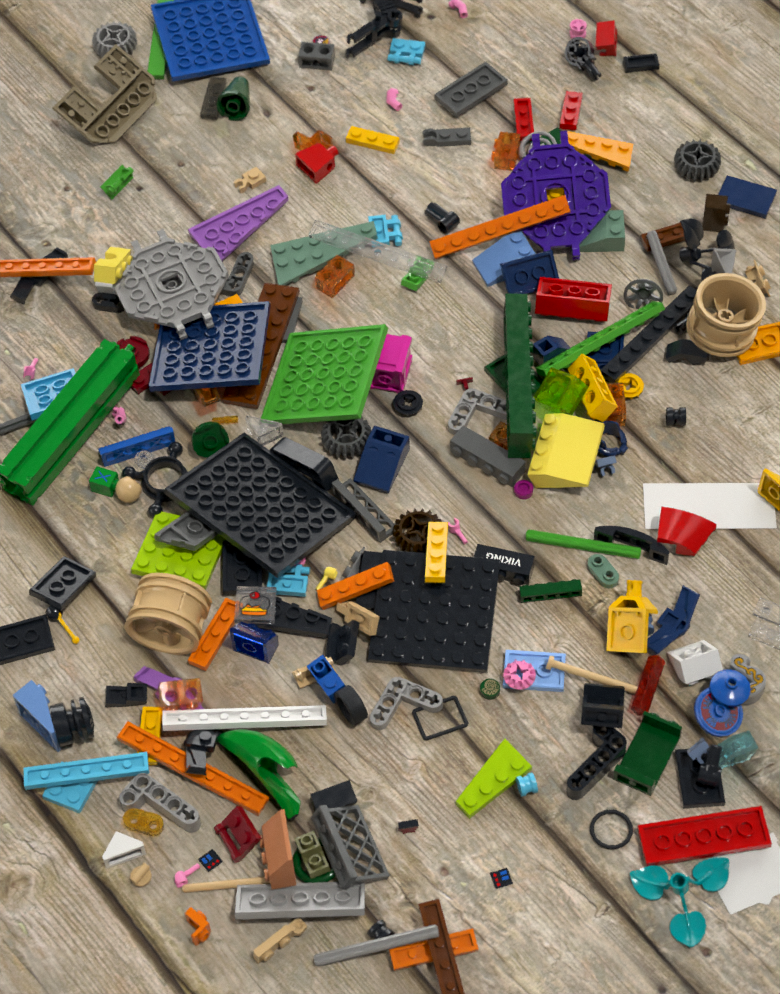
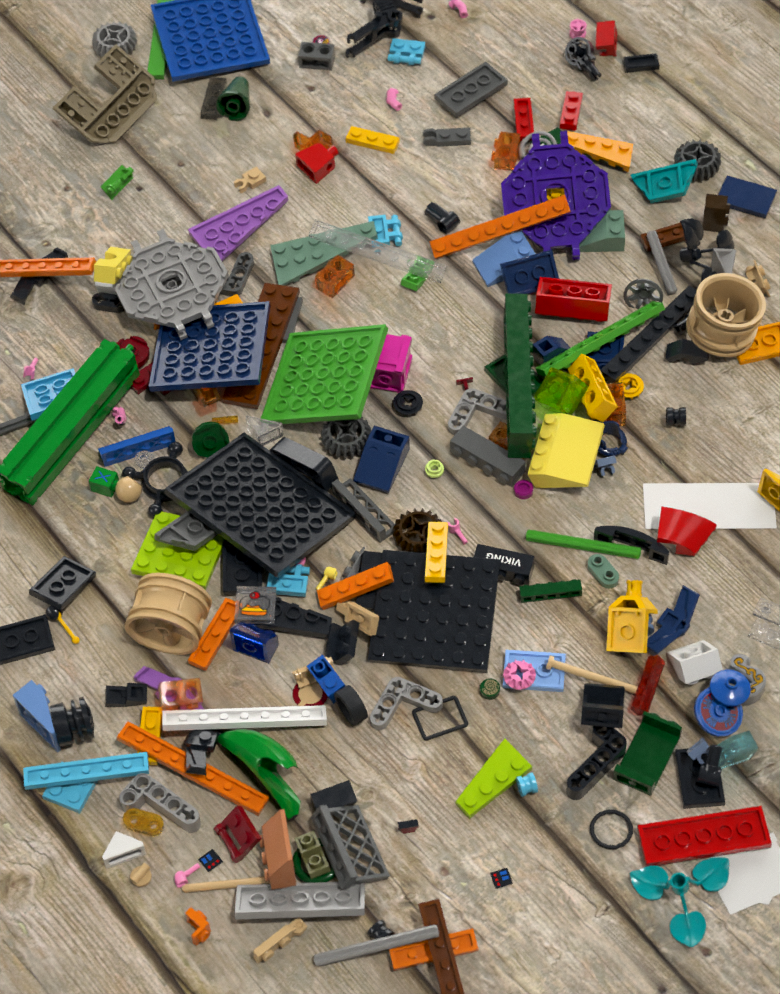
(310, 695): none -> tan sticker
(434, 464): none -> yellowish green plate
(666, 181): none -> teal wing

